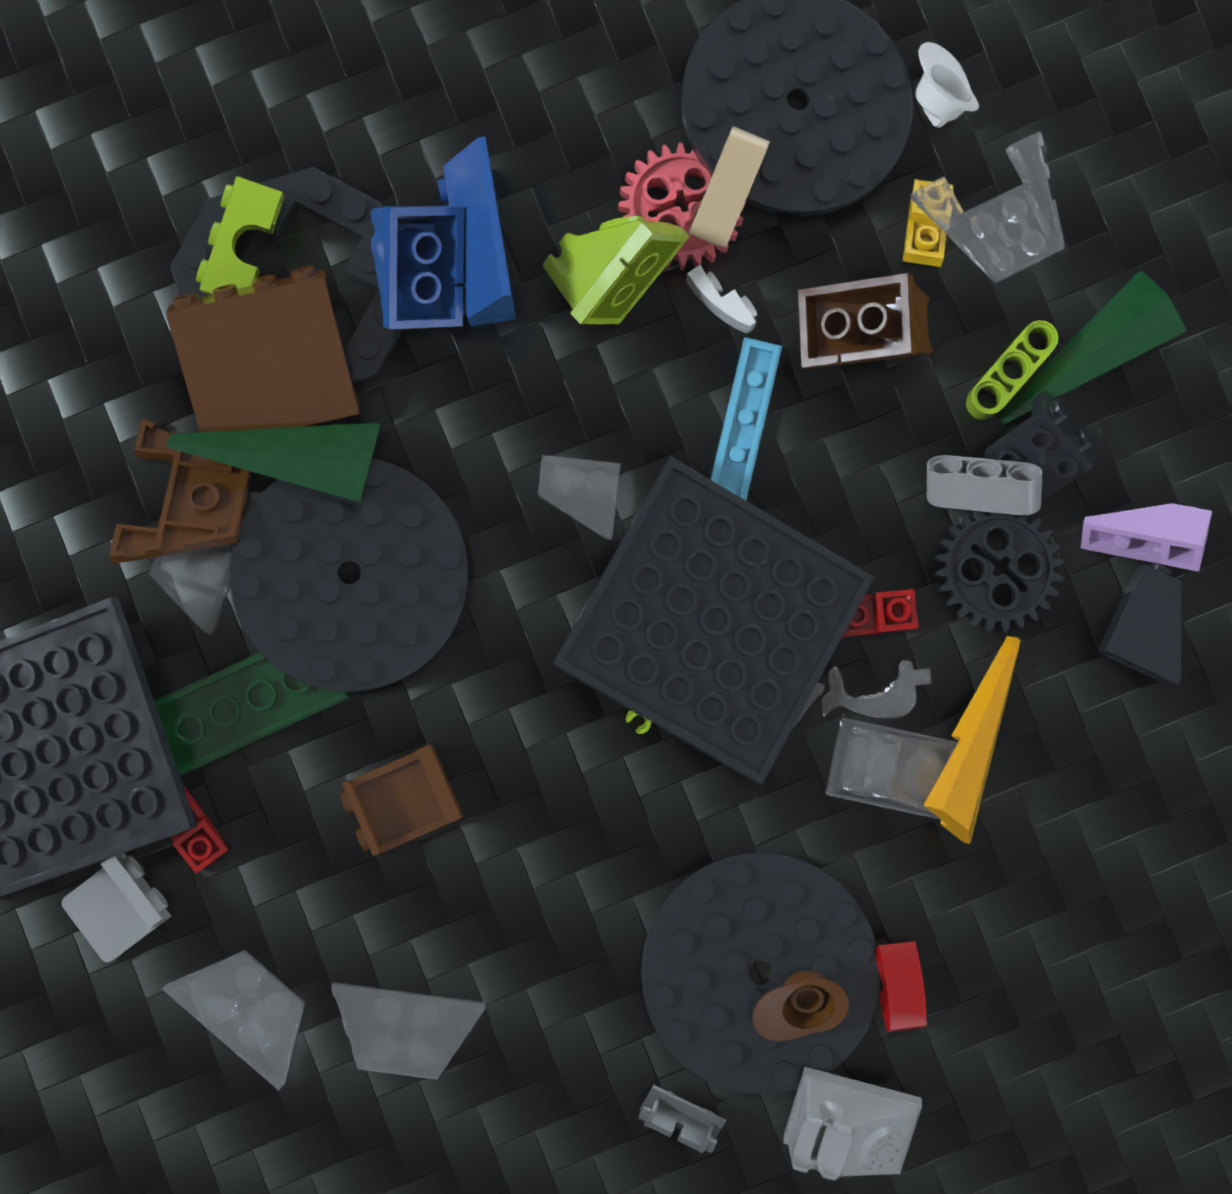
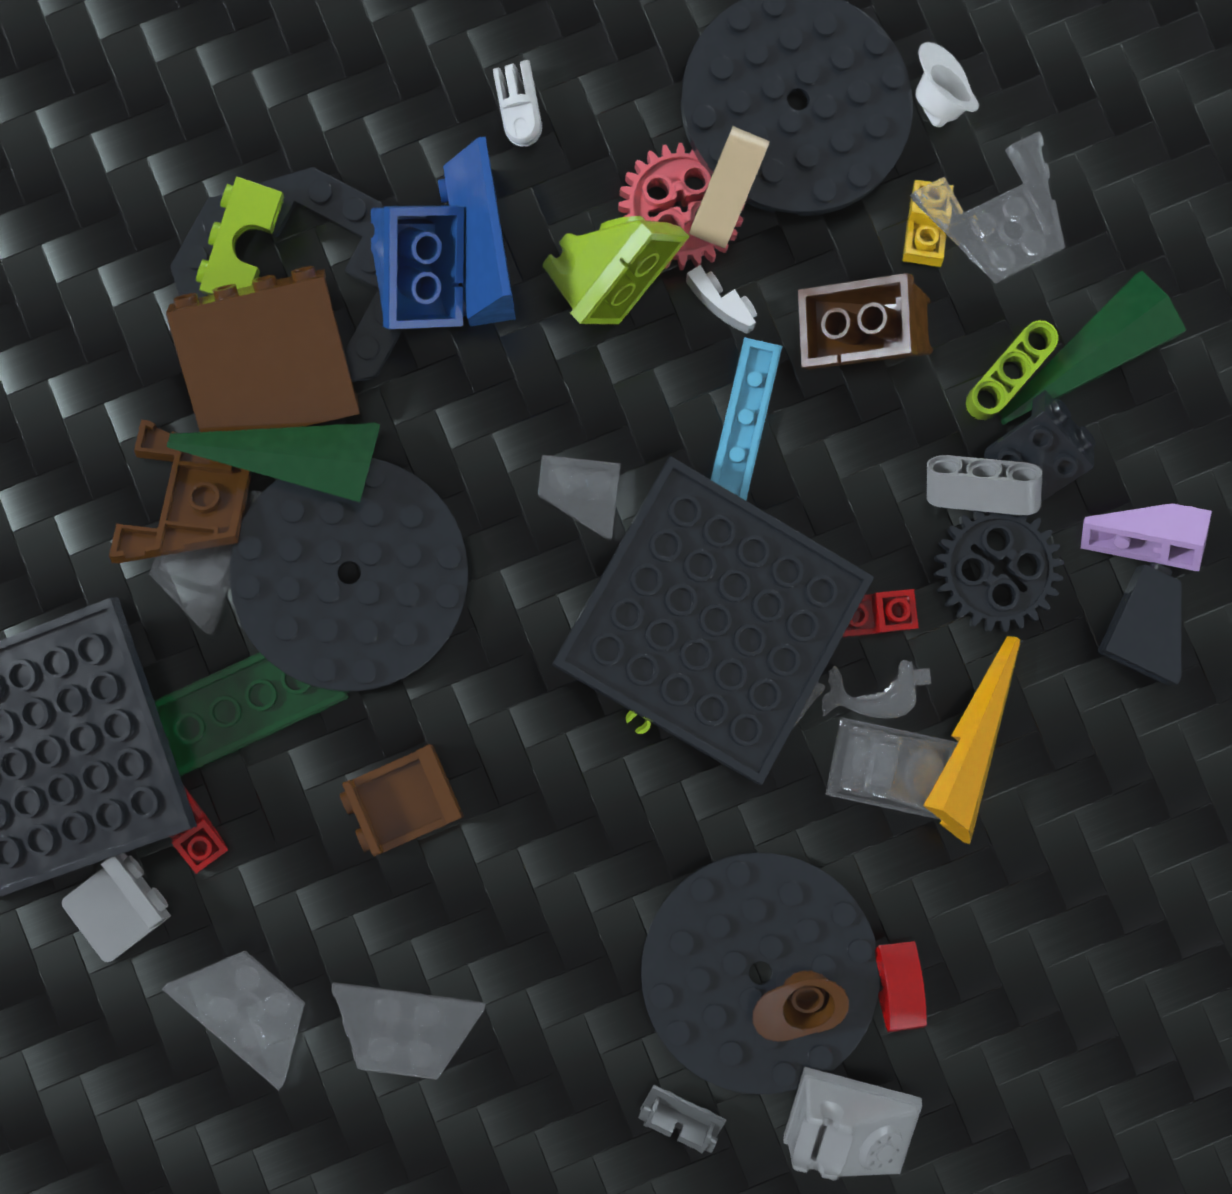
(520, 110): none -> white arm

